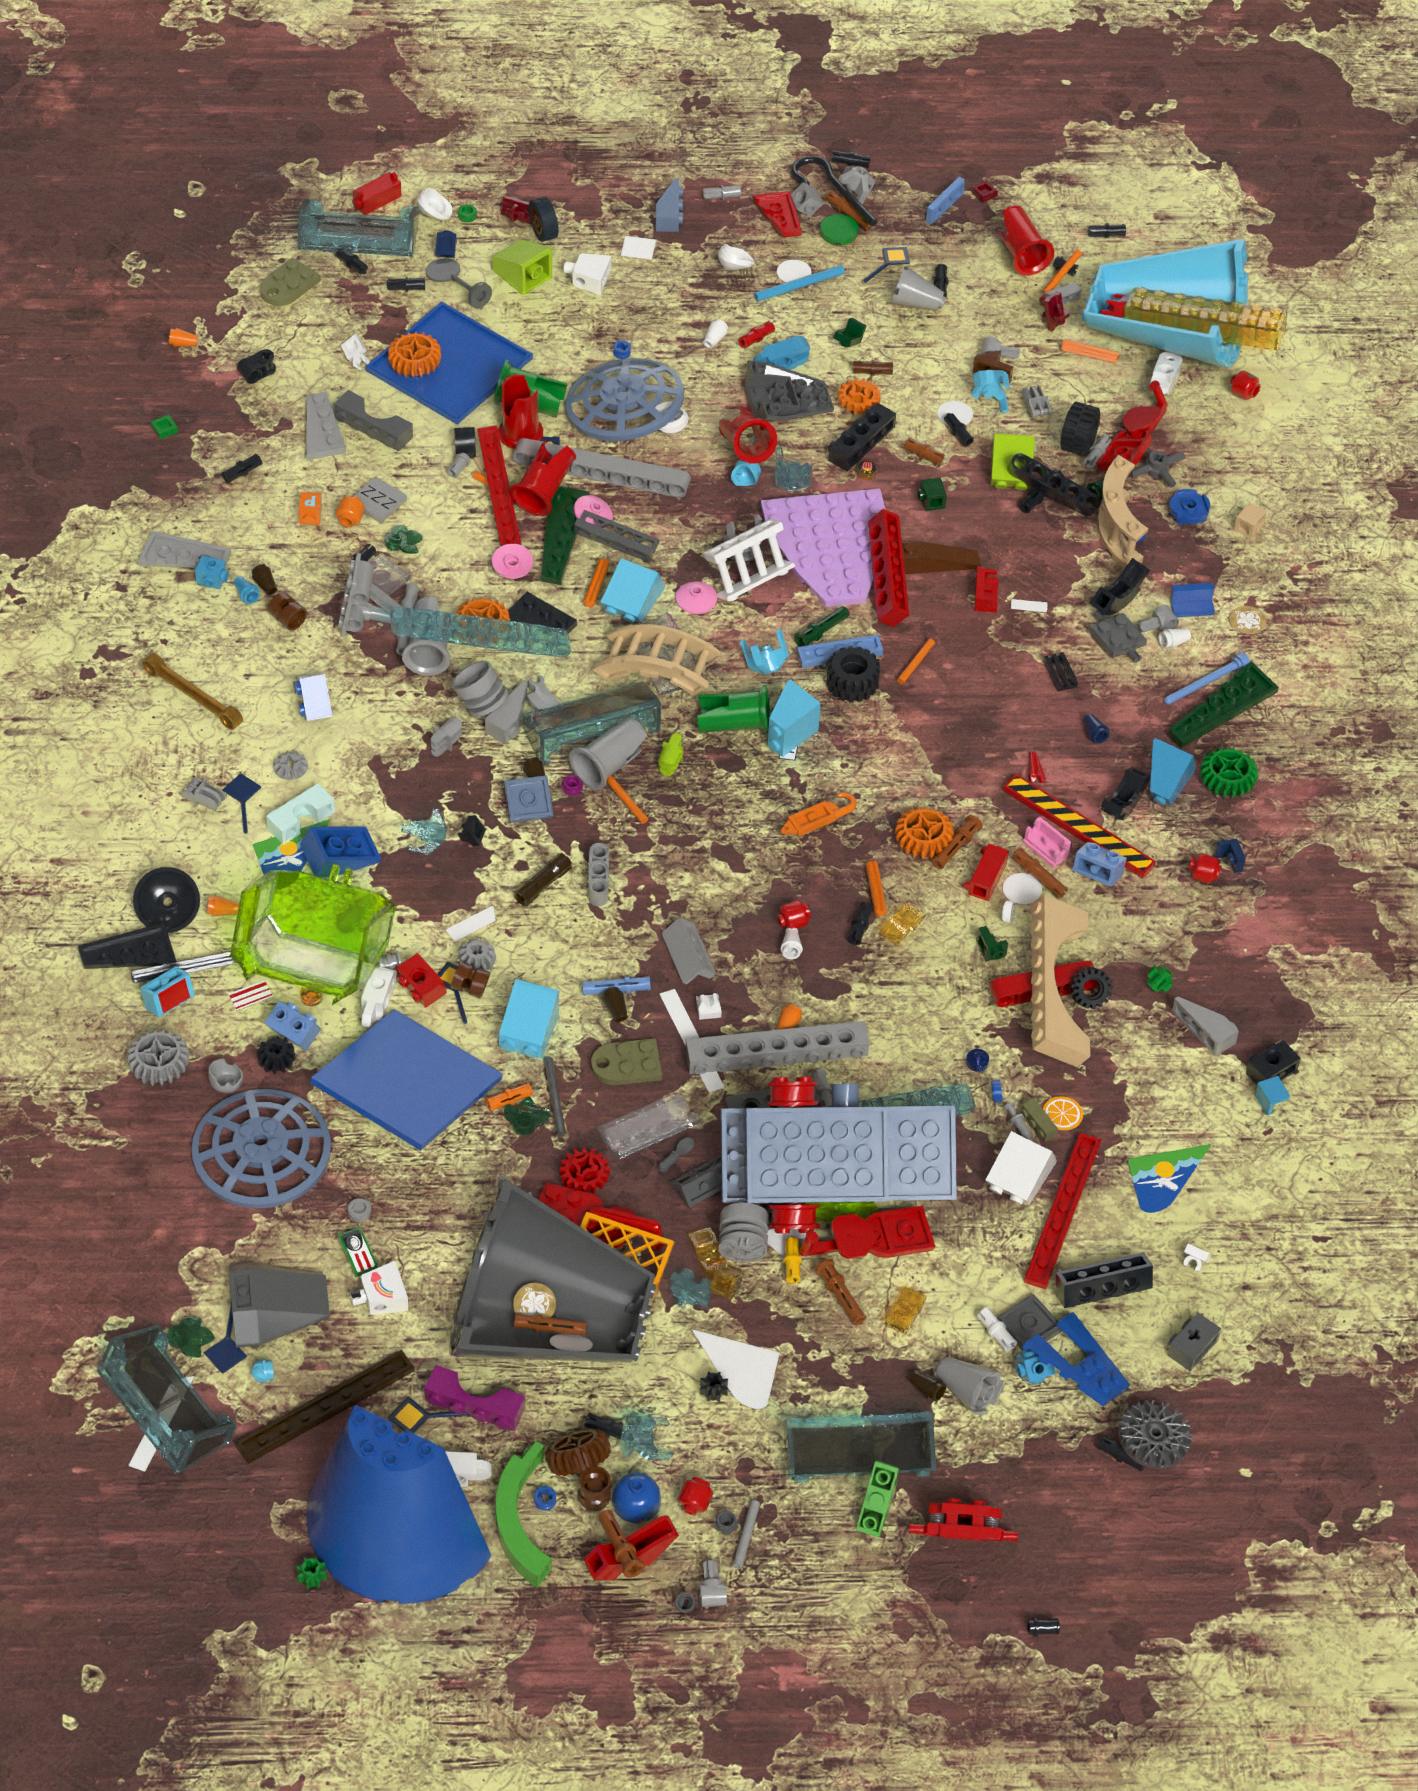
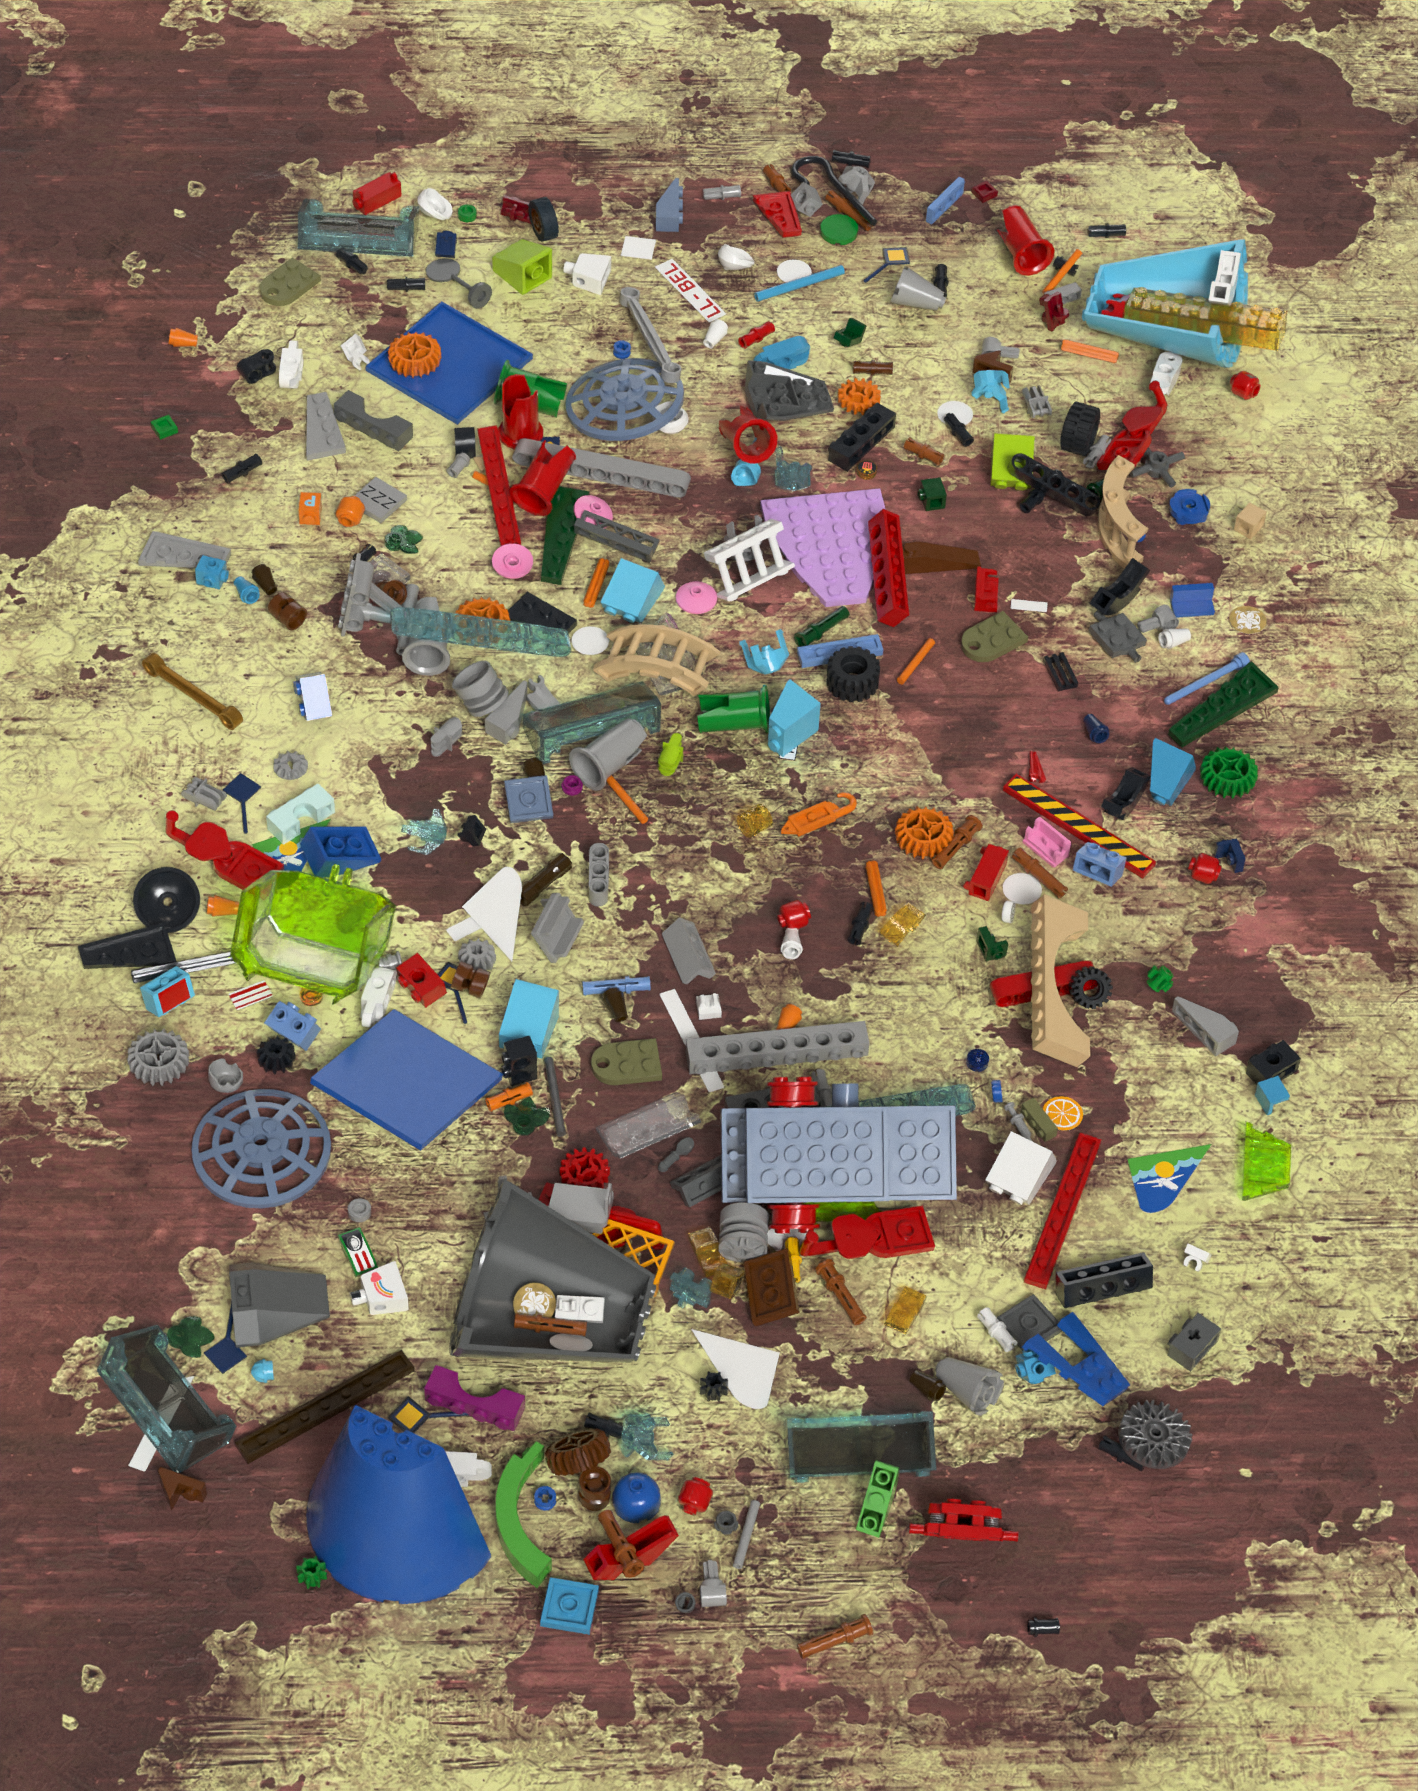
(178, 1484): none -> reddish brown slope
(231, 860): none -> red plate
(291, 366): none -> white piece
(394, 589): none -> reddish brown wheel
(497, 908): none -> white sticker
(519, 1061): none -> black brick
(556, 927): none -> light grey piece
(569, 1606): none -> dark azure plate
(580, 1308): none -> white plate
(583, 1205): none -> light grey piece
(590, 640): none -> white sticker
(670, 371): none -> light grey piece
(690, 290): none -> white sticker
(754, 820): none -> clear yellow piece
(771, 1287): none -> reddish brown plate
(776, 179): none -> dark orange pin
(845, 1633): none -> dark orange pin
(993, 638): none -> olive plate
(1224, 287): none -> white arch
(1264, 1164): none -> clear neon green wing

